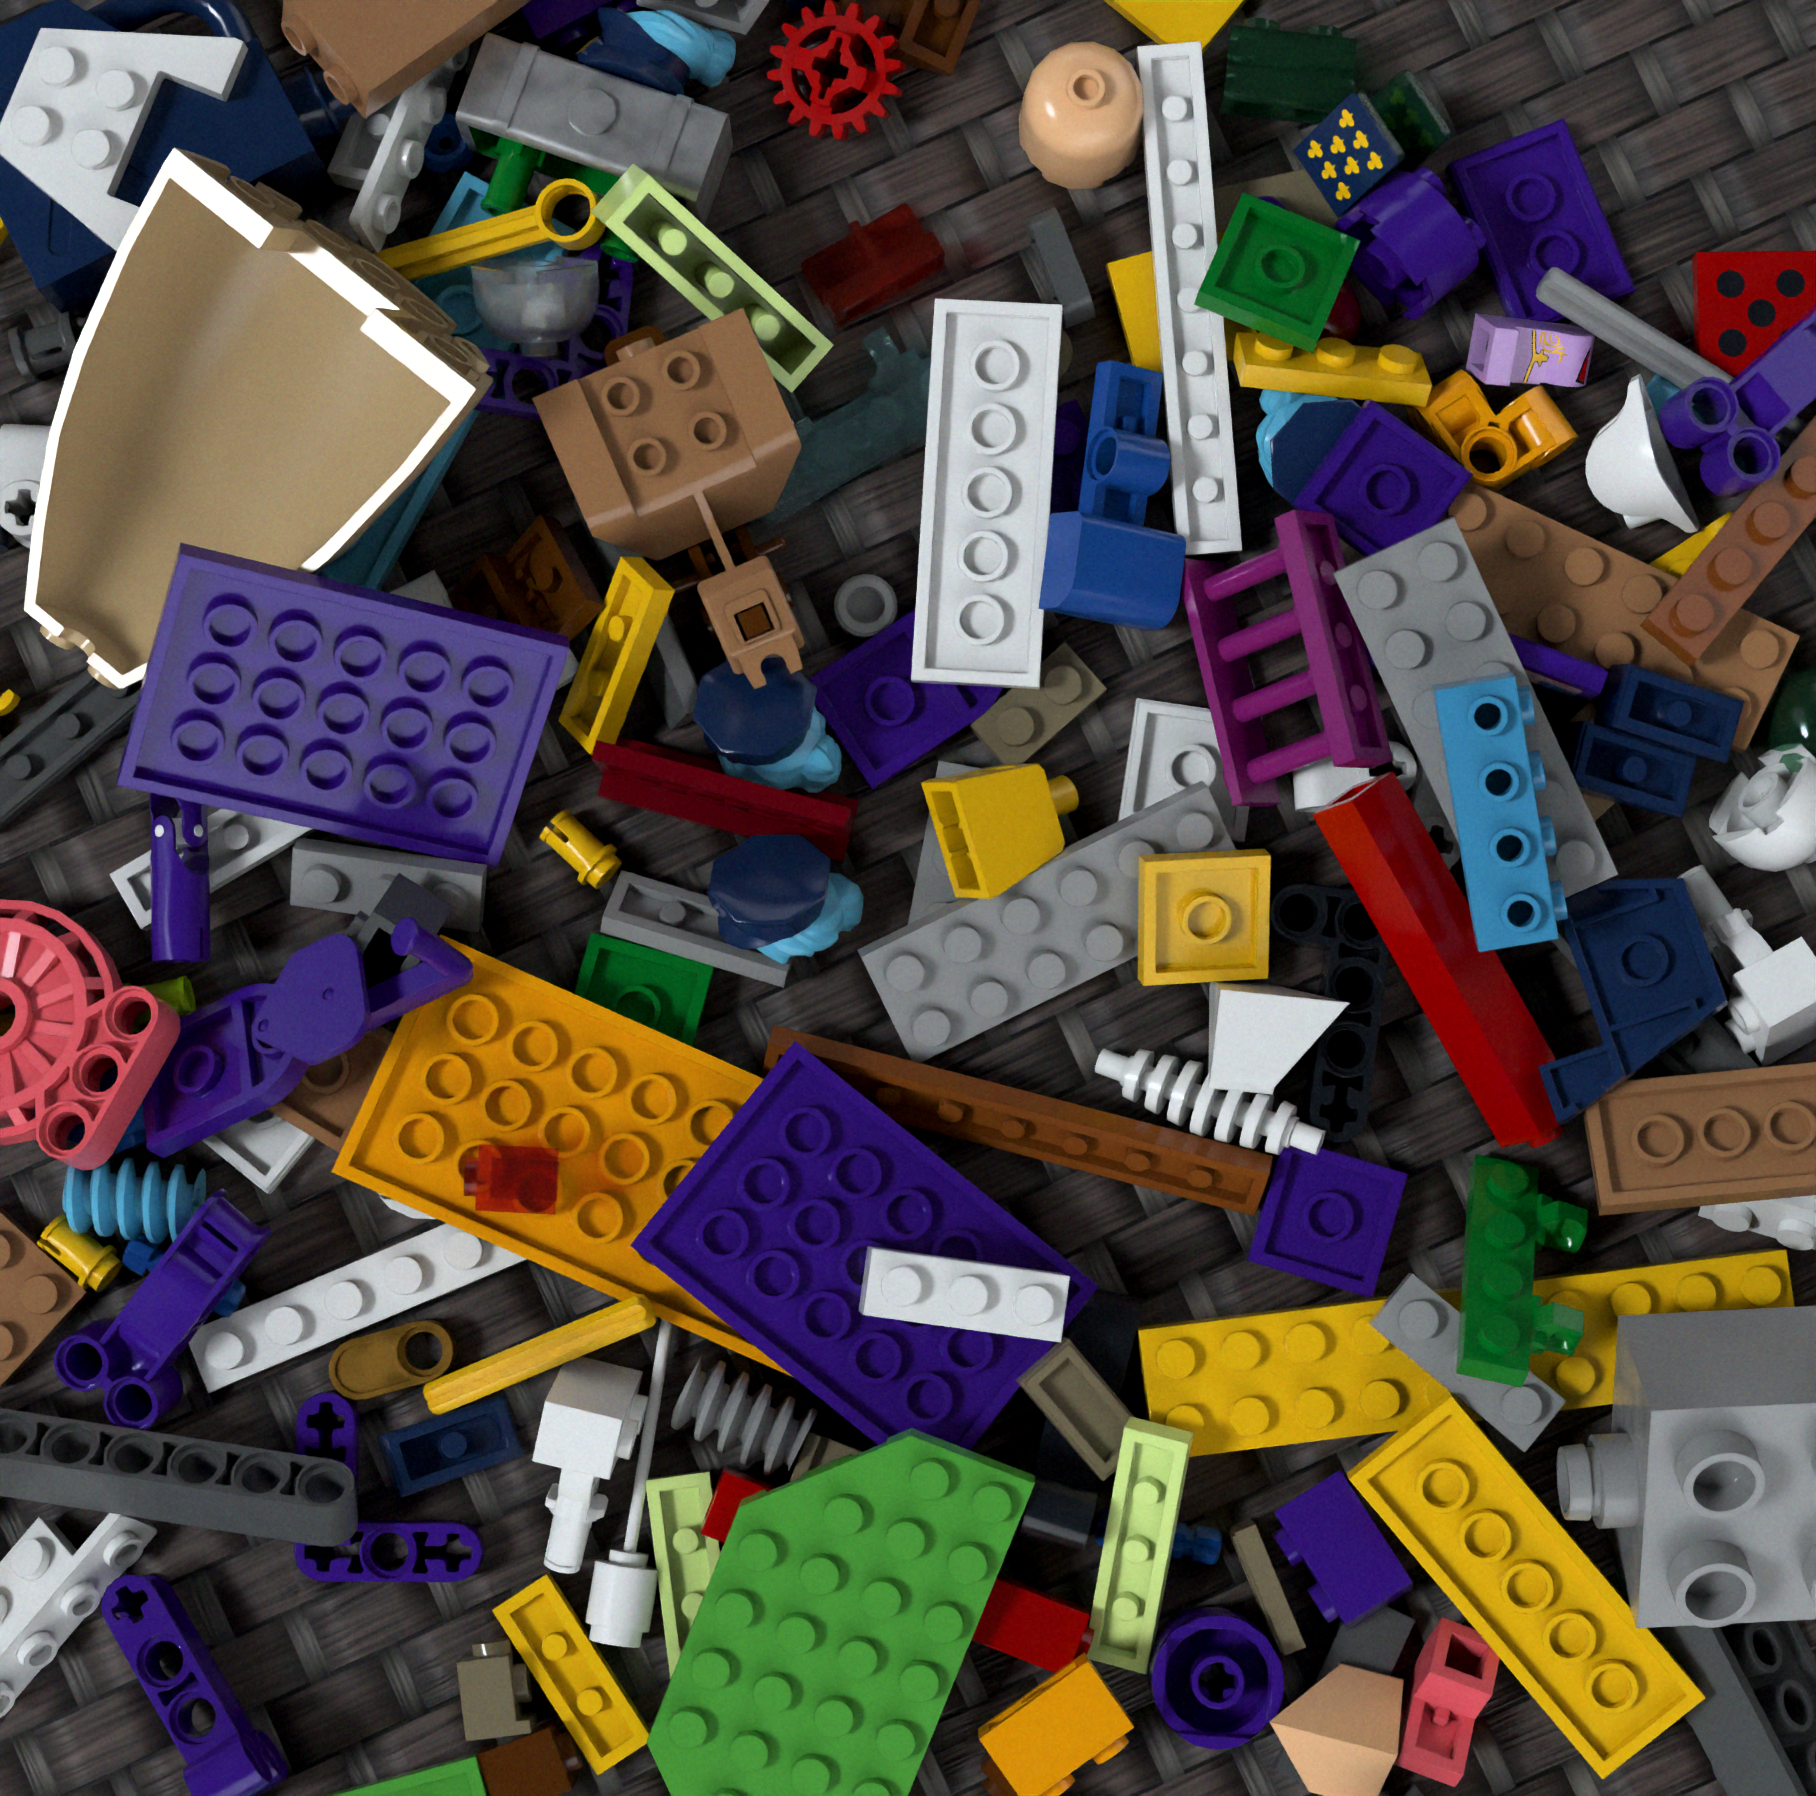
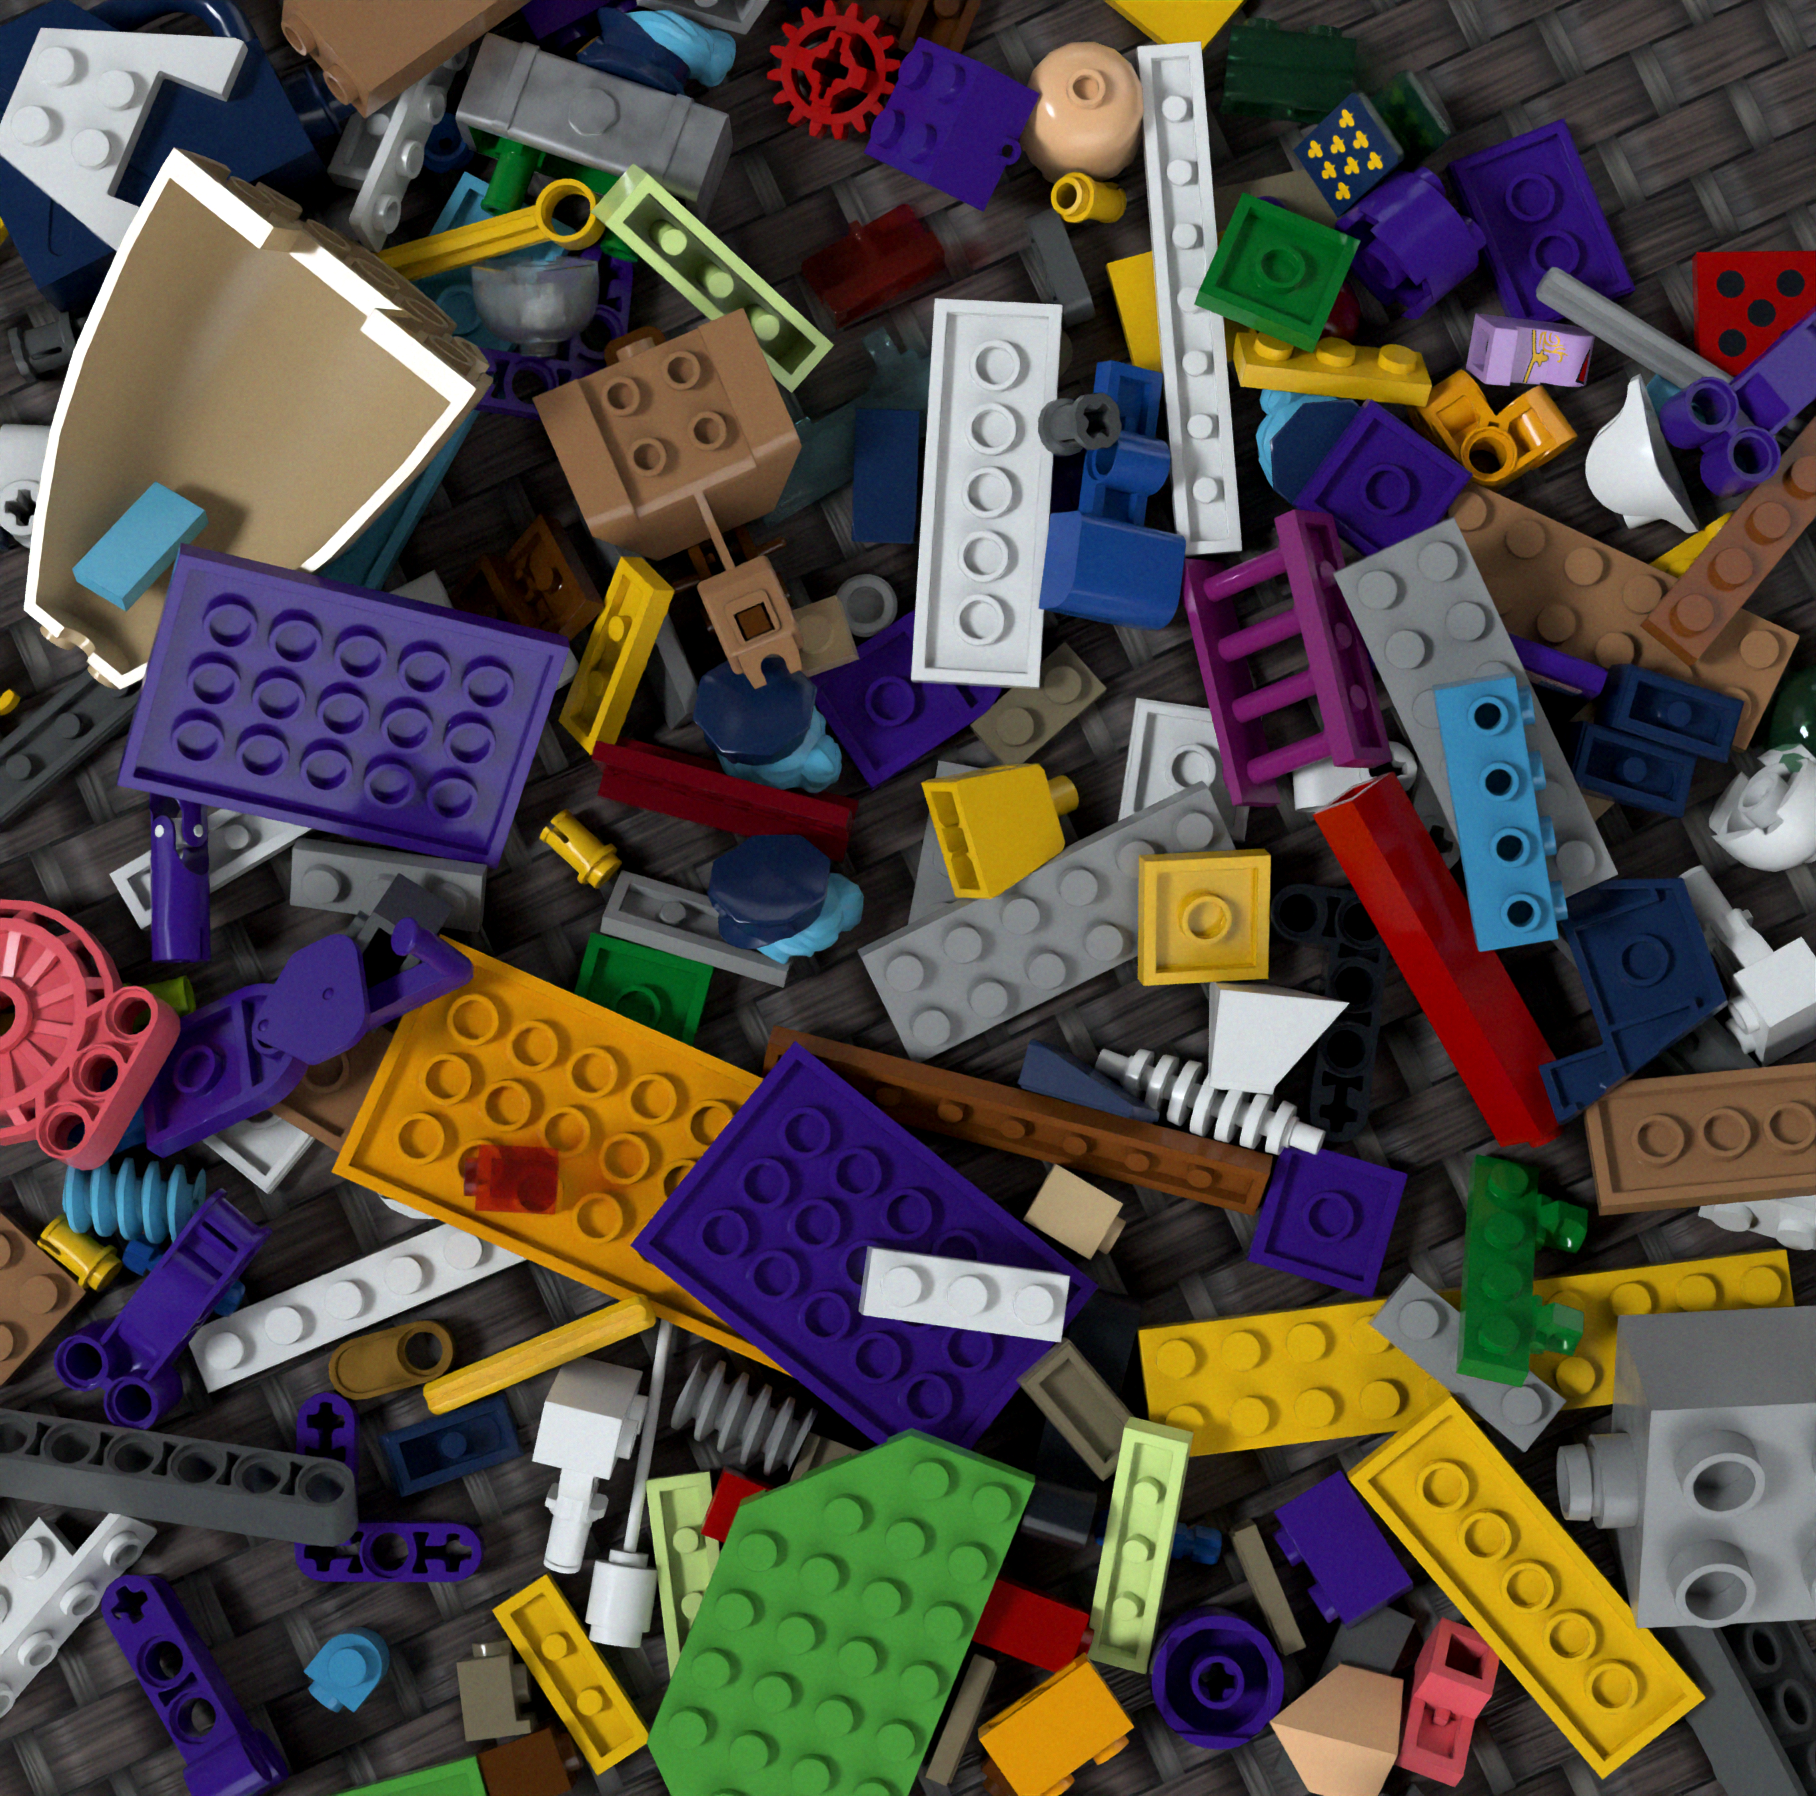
(140, 546): none -> medium azure tile
(348, 1668): none -> dark azure plate
(825, 636): none -> tan plate
(885, 475): none -> dark blue slope
(951, 123): none -> dark purple brick
(961, 1716): none -> dark tan tile
(1064, 1076): none -> dark blue slope
(1075, 1213): none -> tan brick
(1081, 198): none -> yellow pin
(1086, 423): none -> dark grey bush

